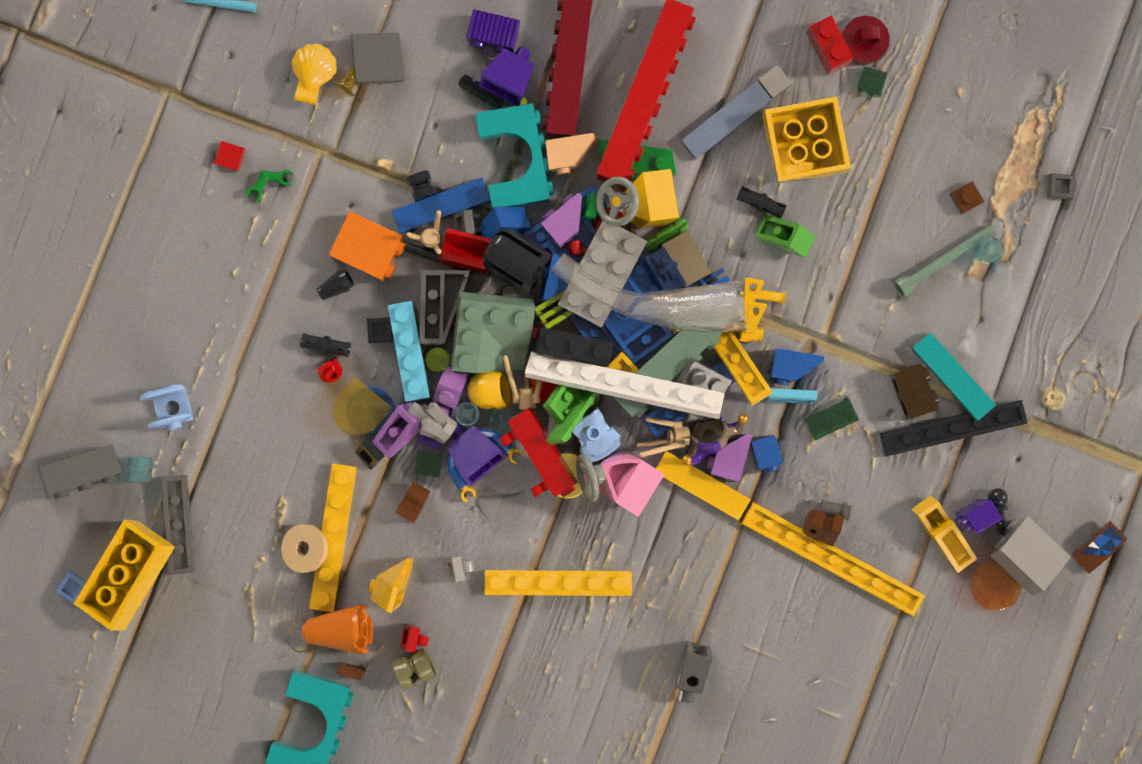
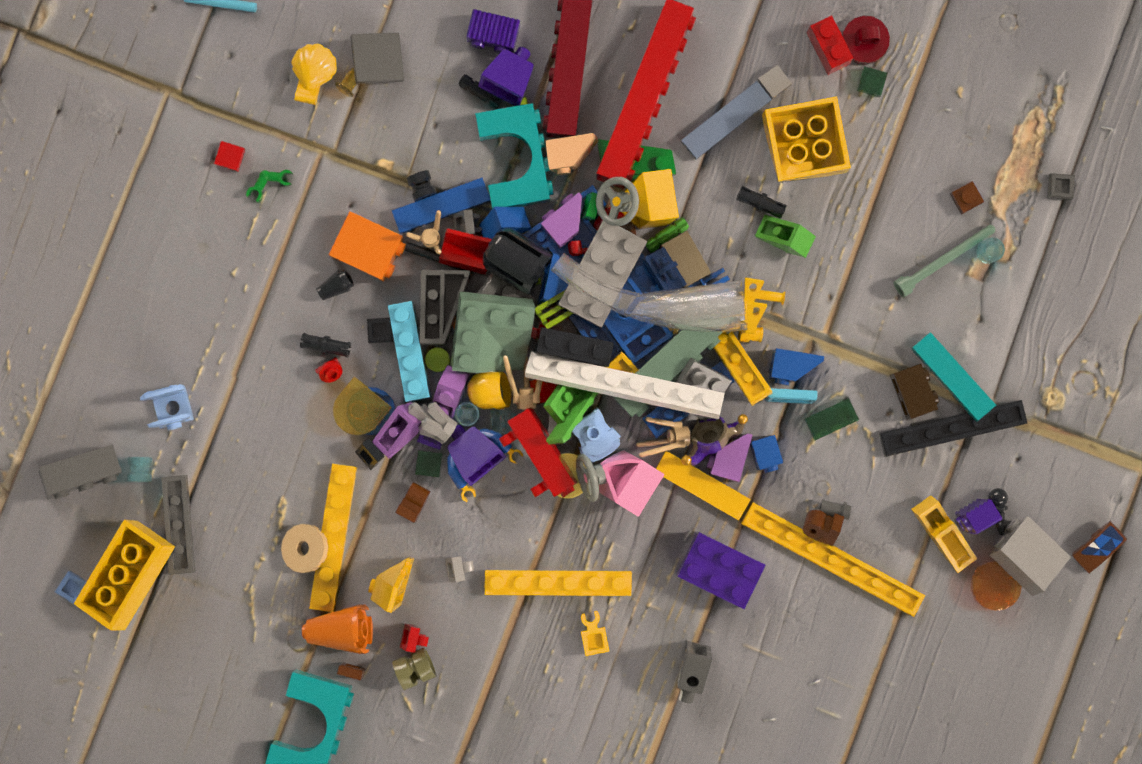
(594, 638): none -> yellow plate
(720, 570): none -> dark purple brick

